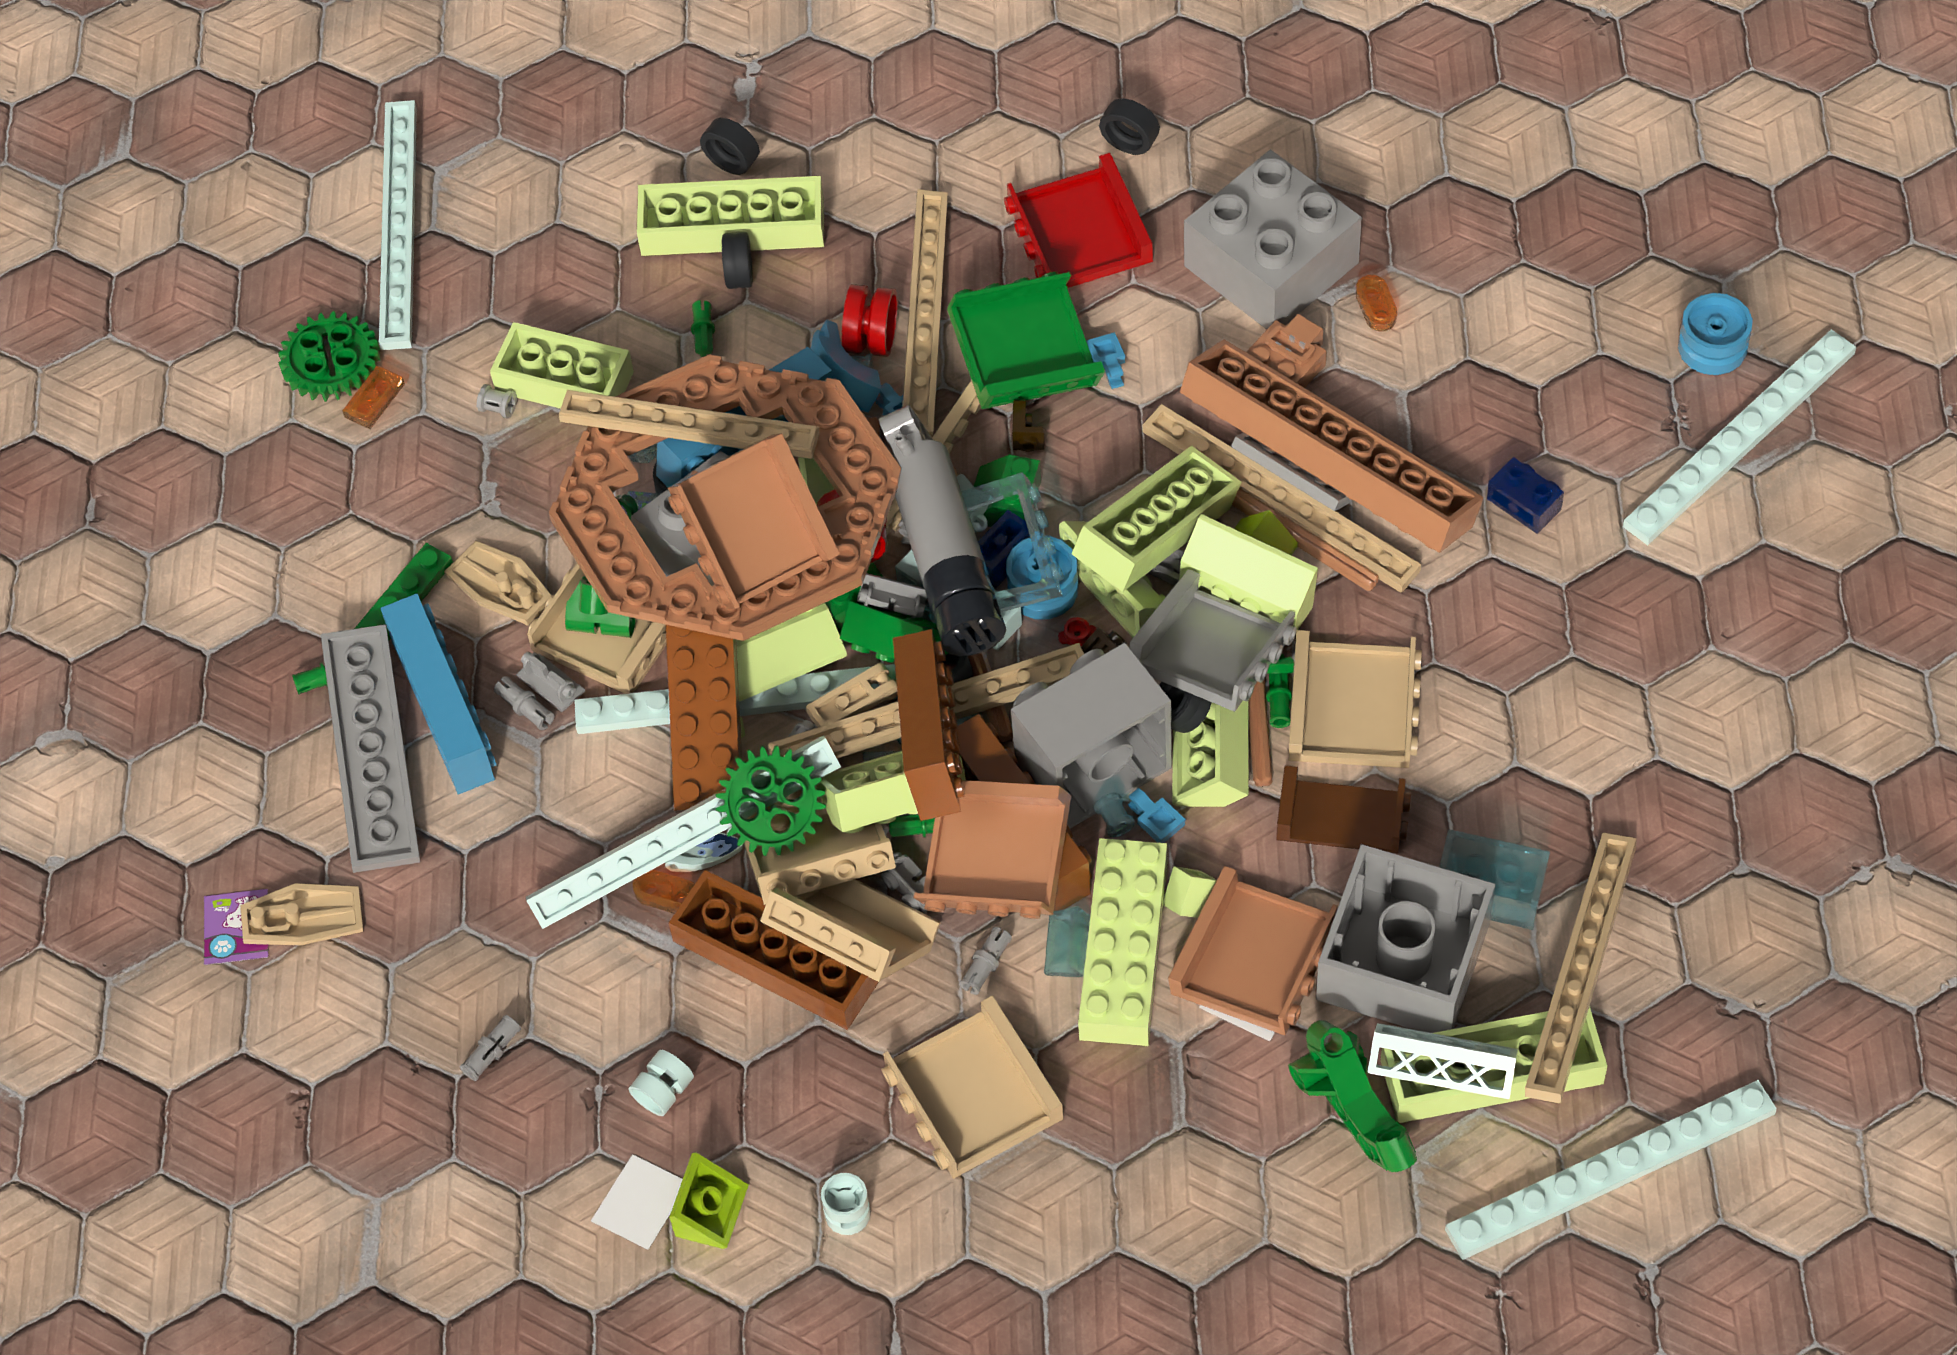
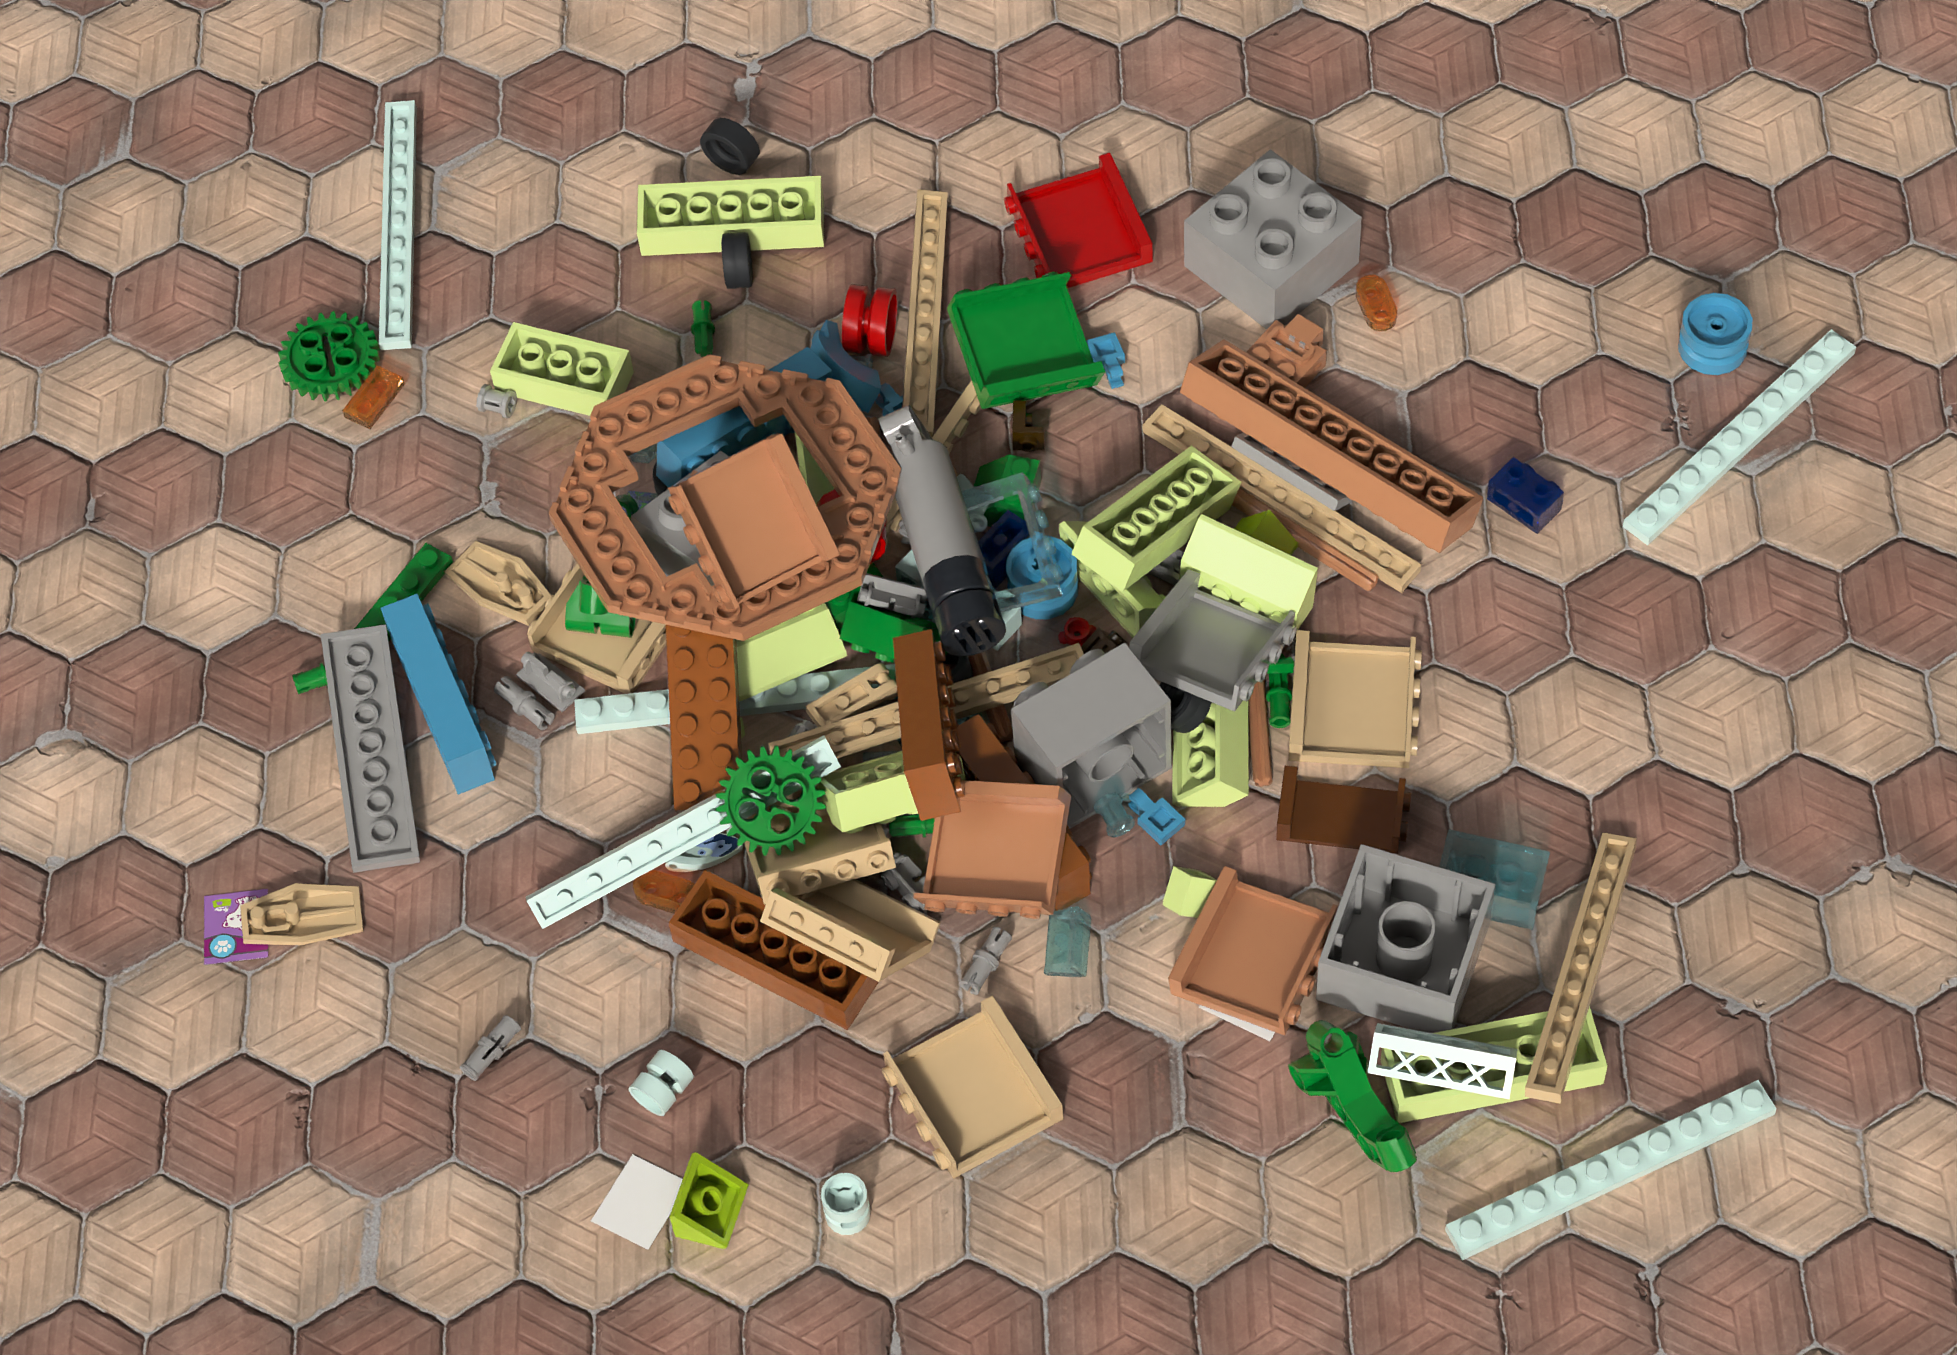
(683, 422): tan tile -> none
(1123, 942): yellowish green brick -> none
(1134, 115): black tyre -> none

